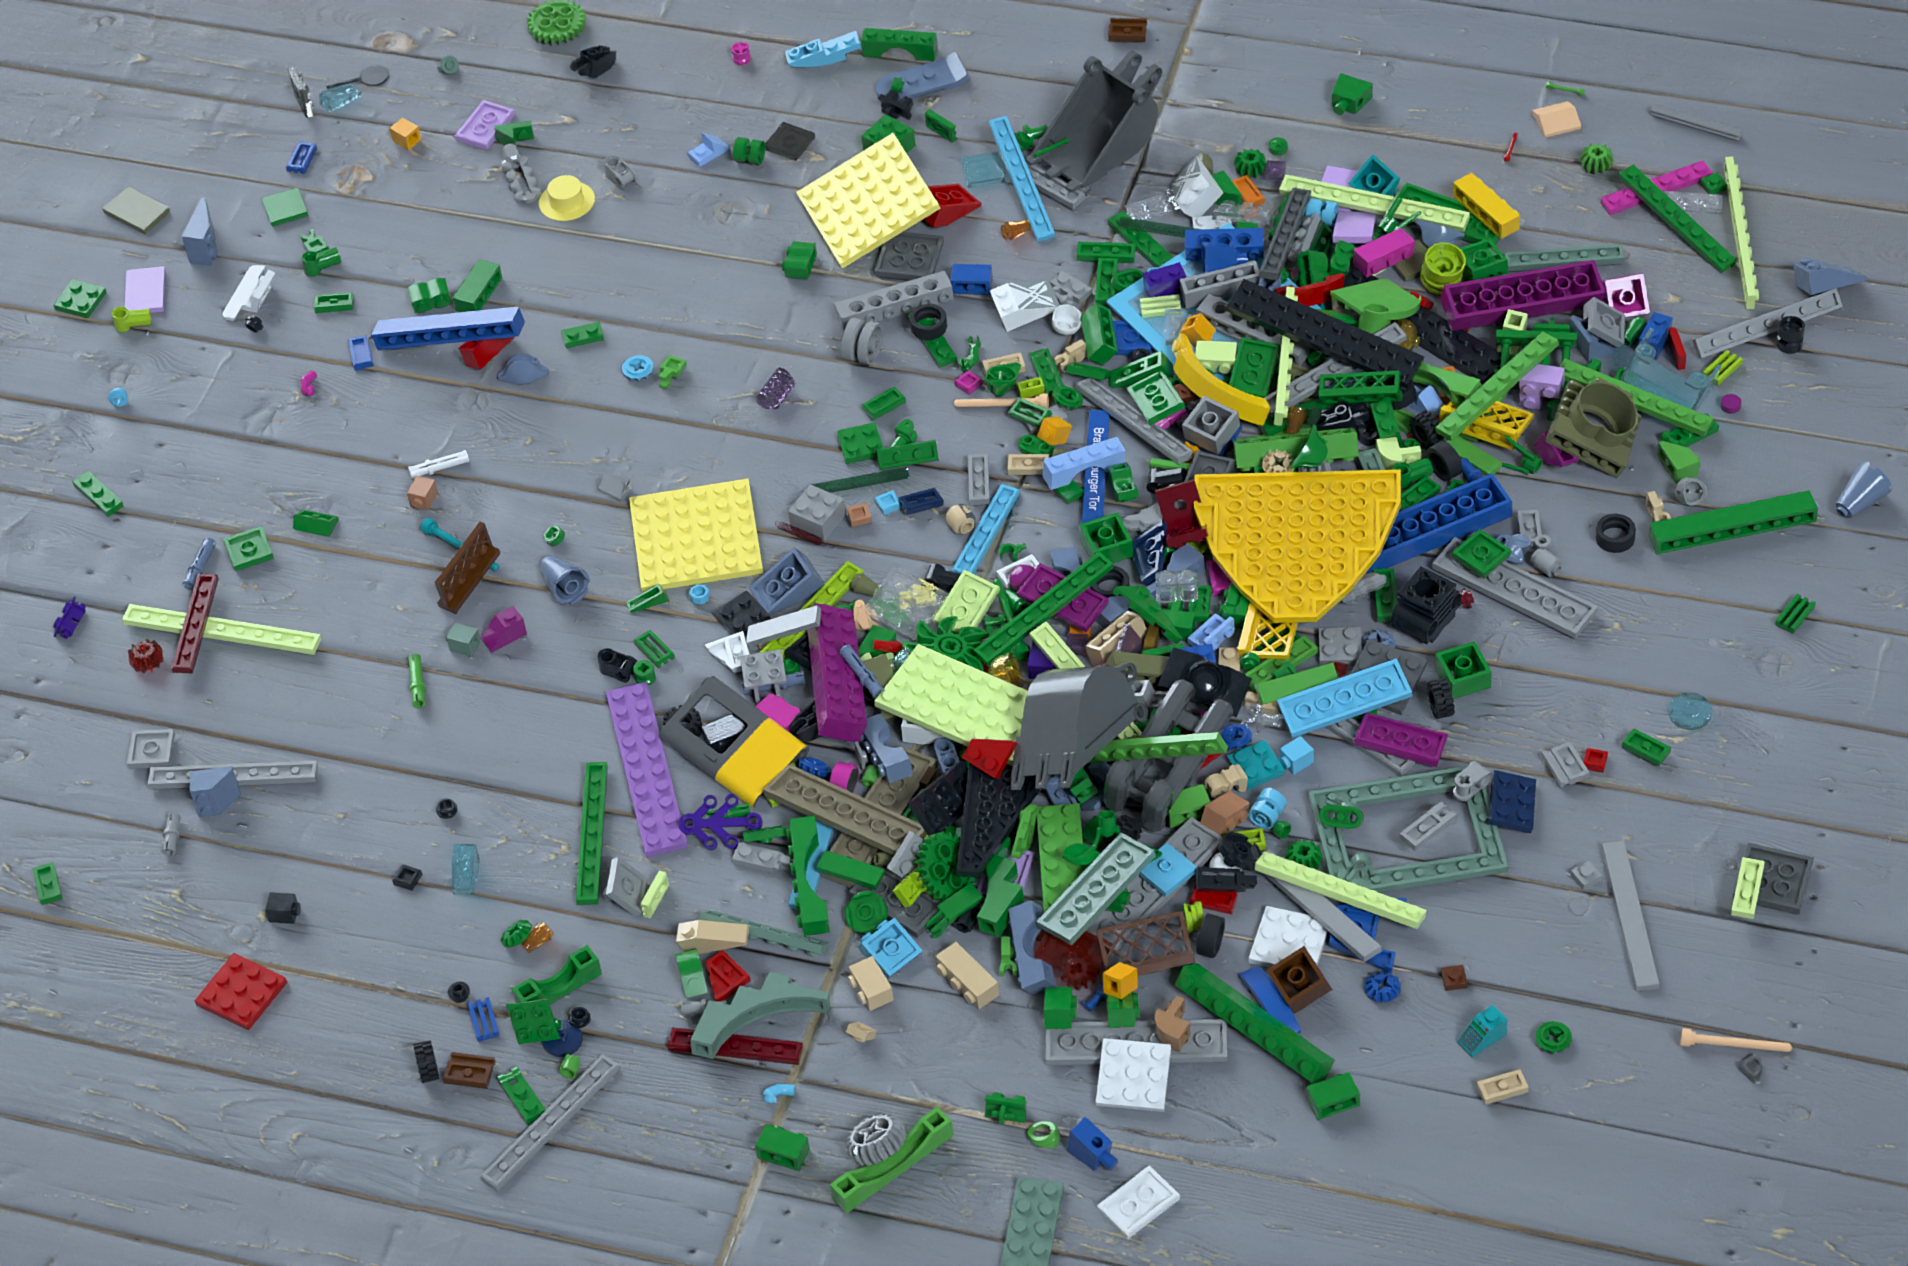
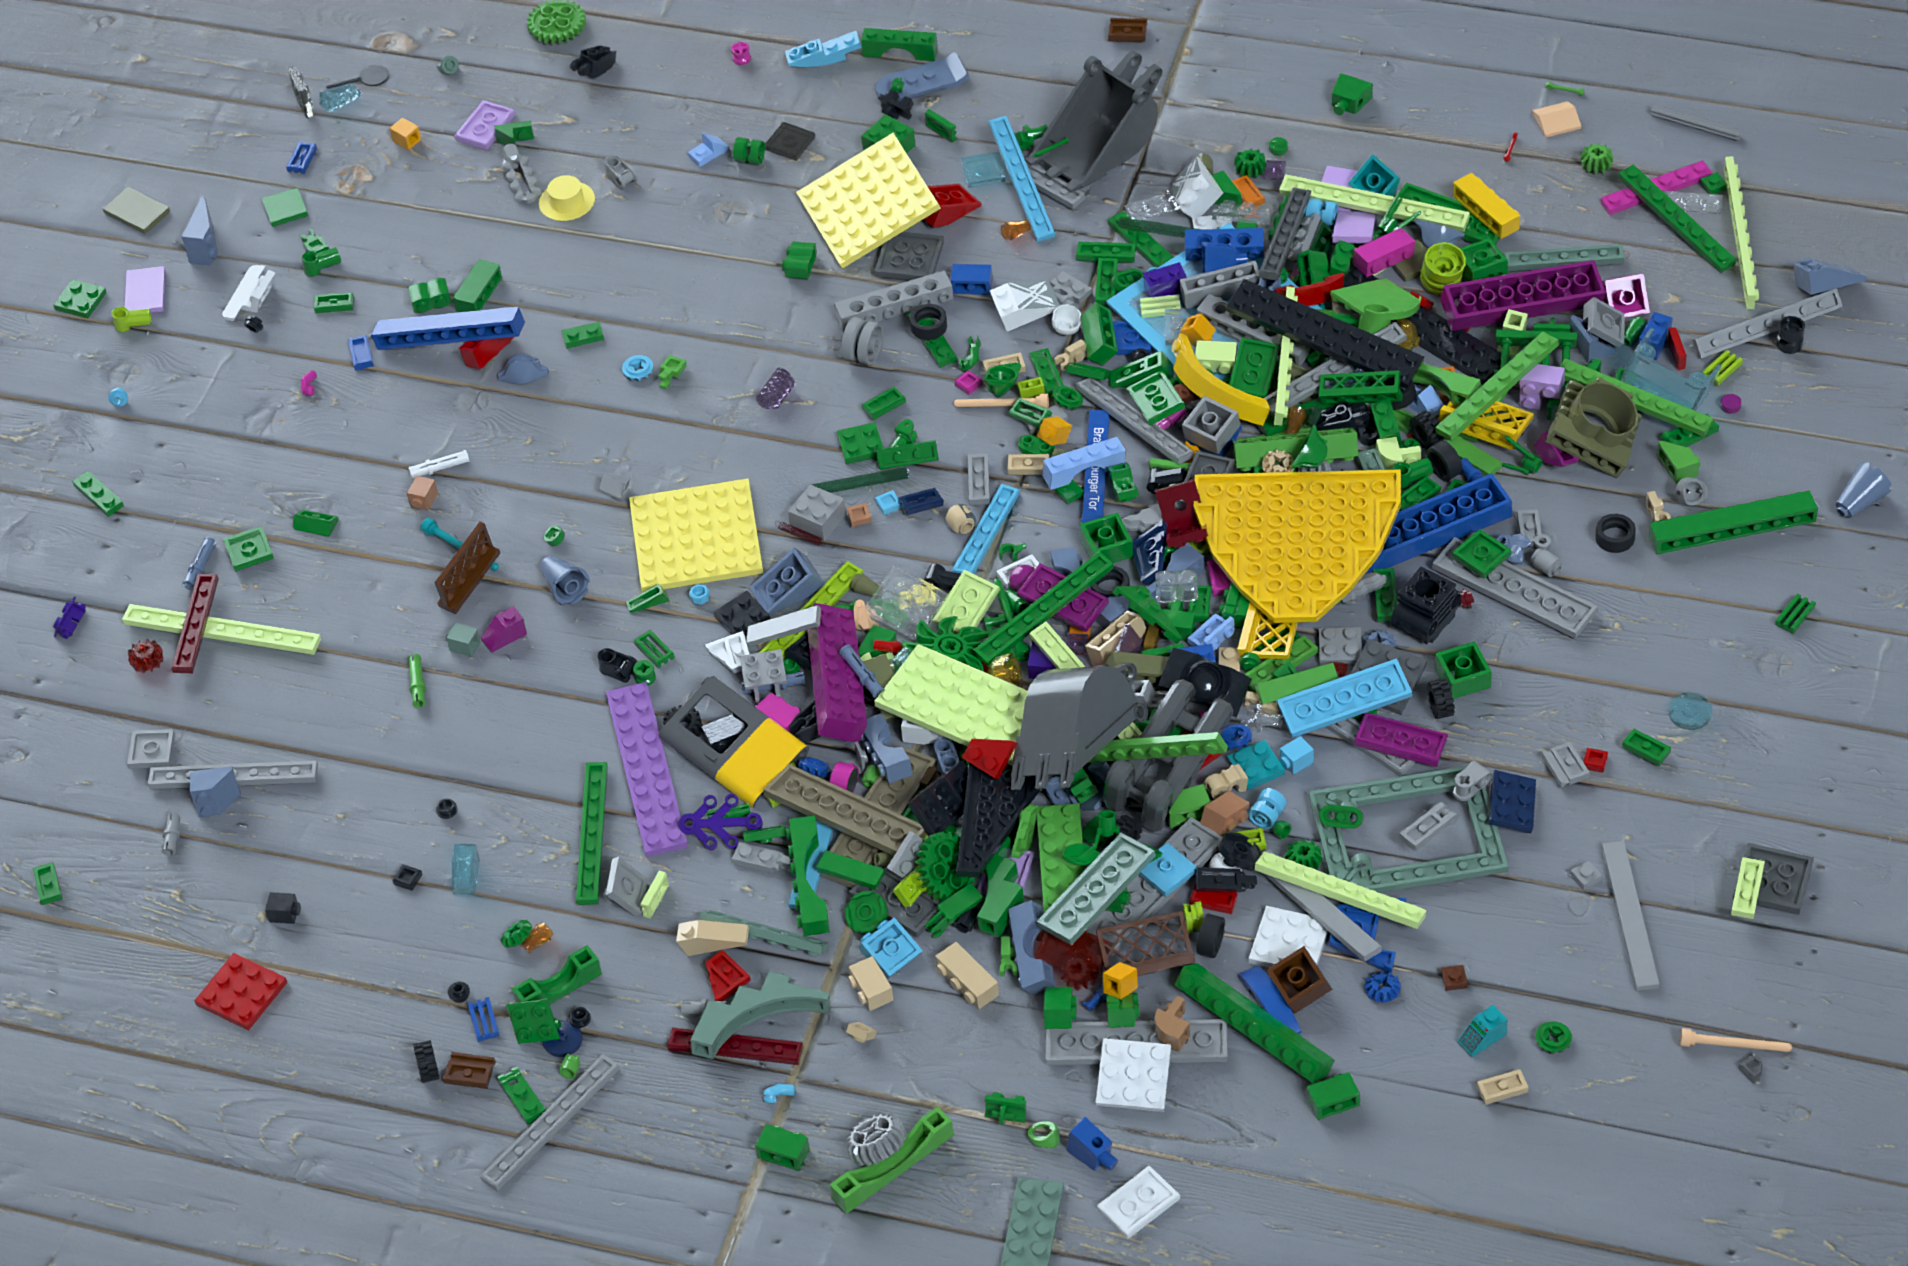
(691, 973): brick -> none

